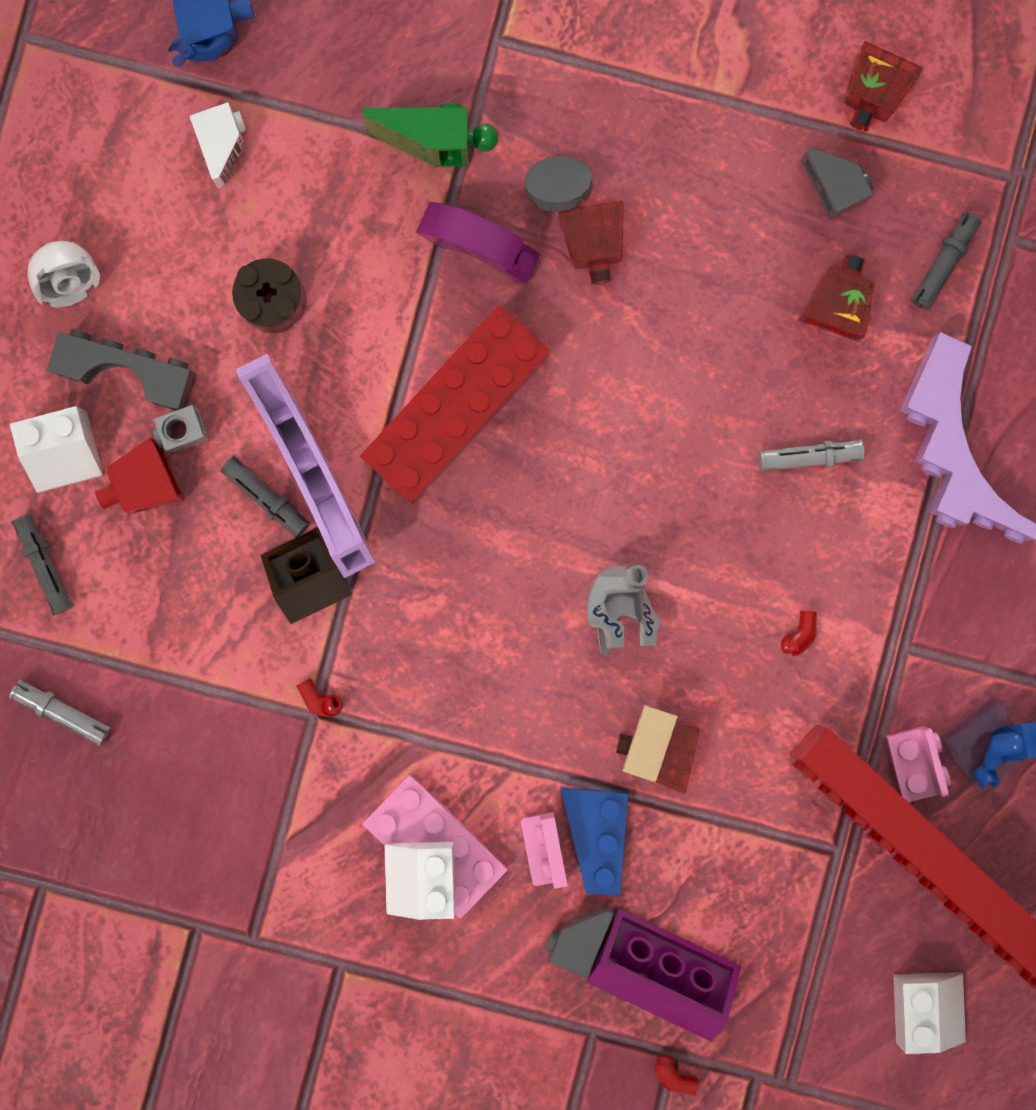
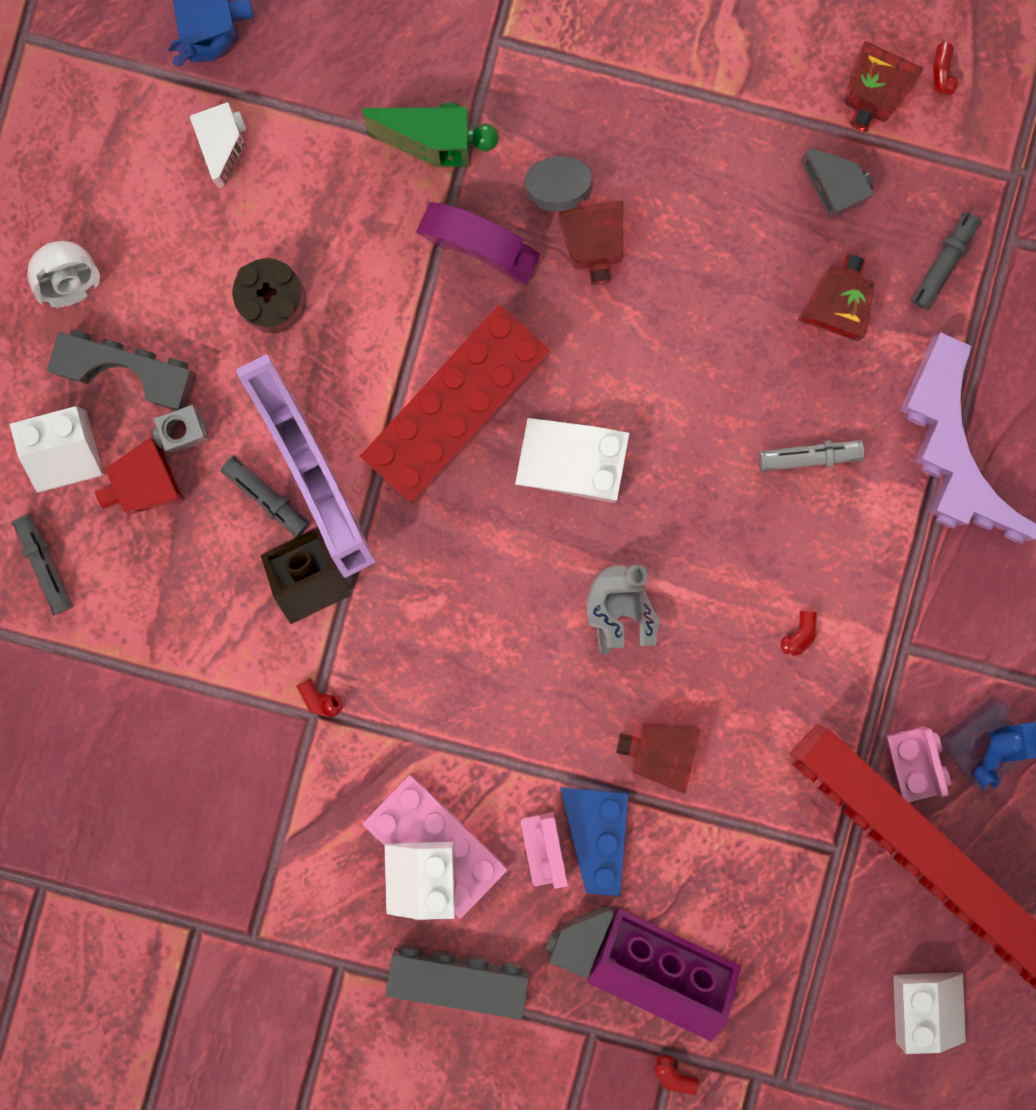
(47, 705): light grey pin -> none
(457, 982): none -> dark grey brick
(572, 459): none -> white slope
(649, 743): tan tile -> none
(941, 66): none -> red arm

